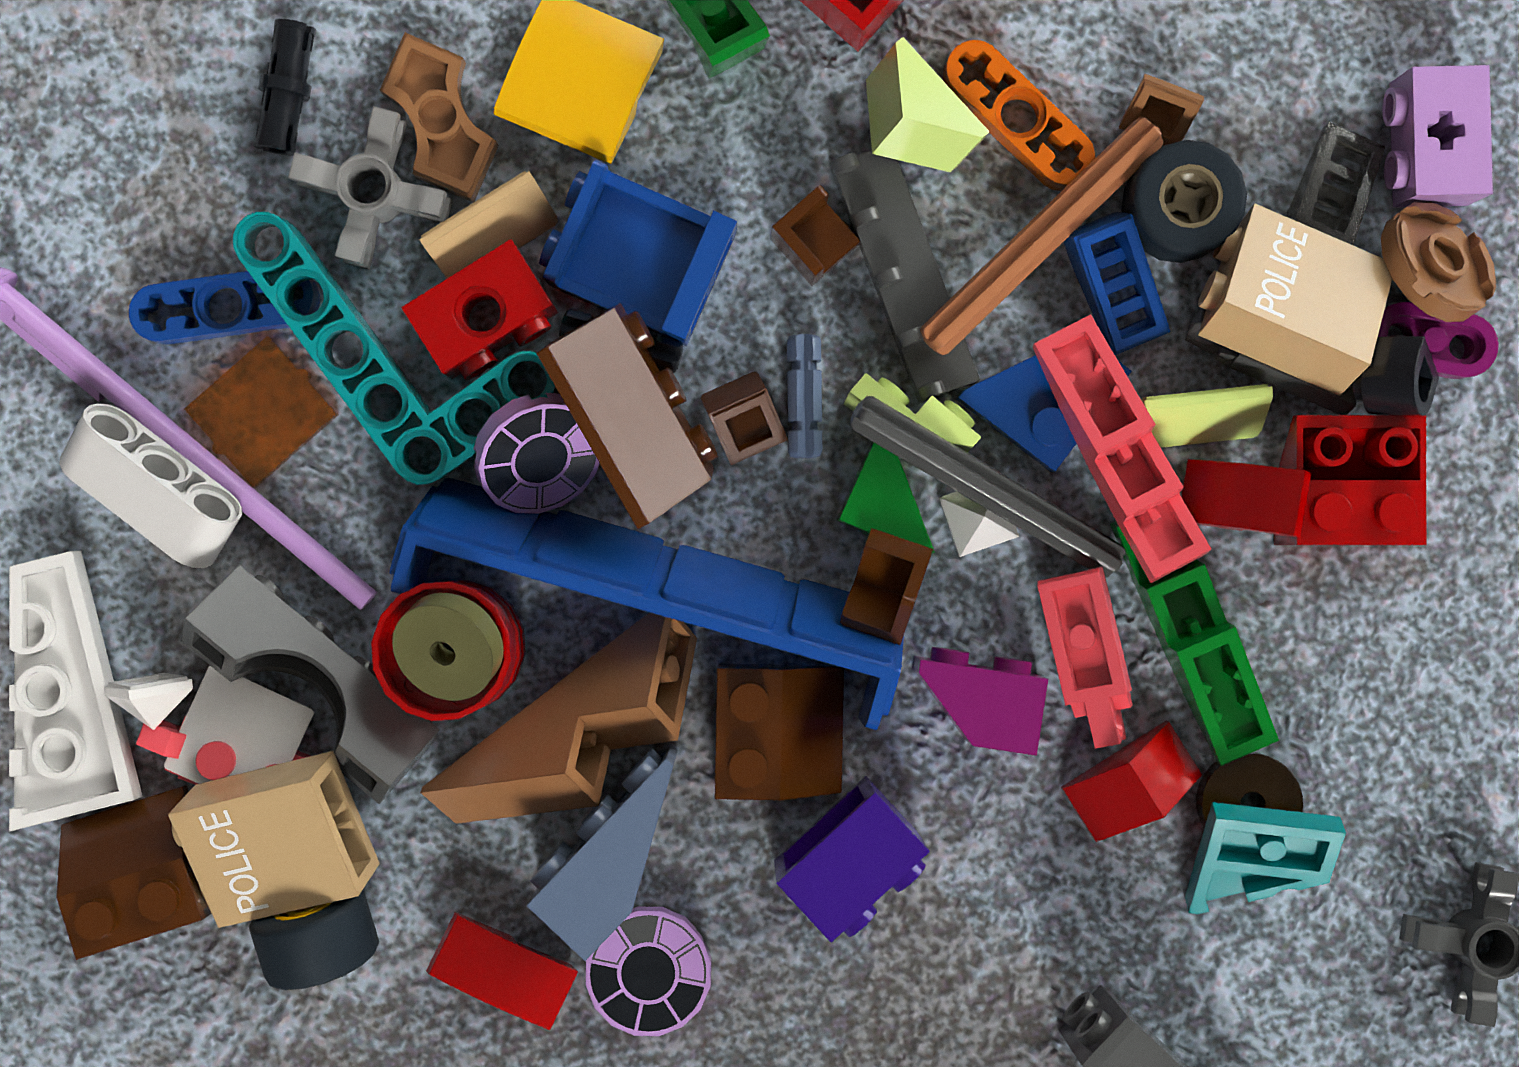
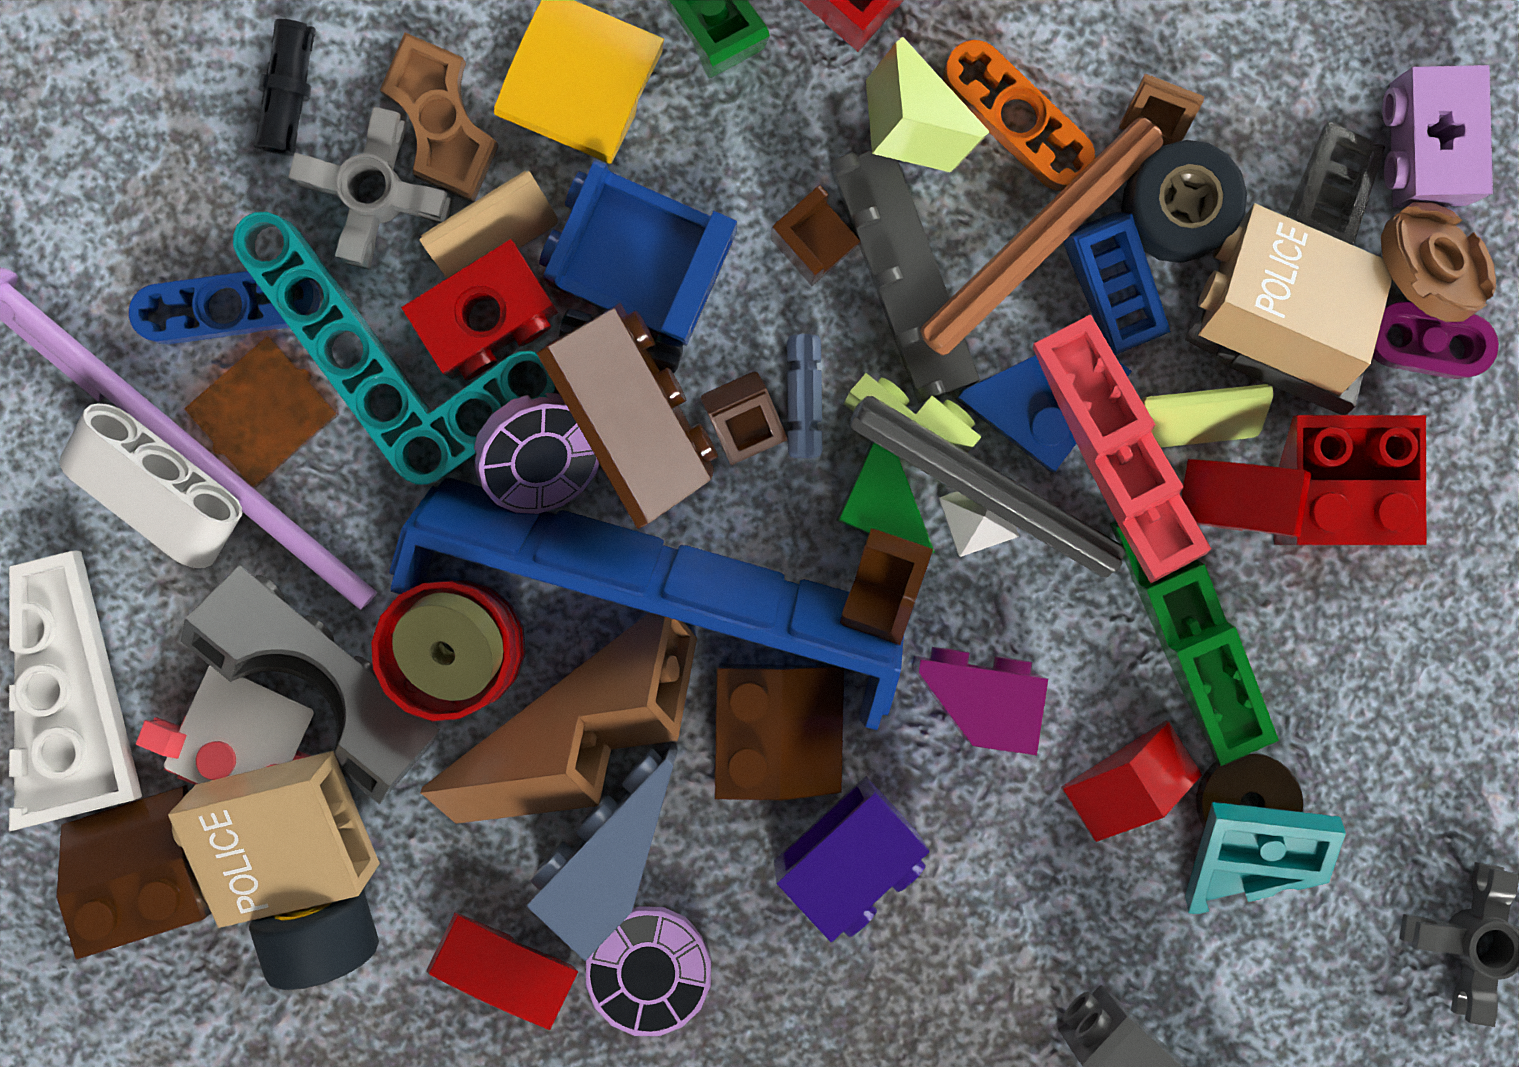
(149, 696): white slope -> none
(1088, 651): coral hinge -> none
(1399, 377): black plate -> none

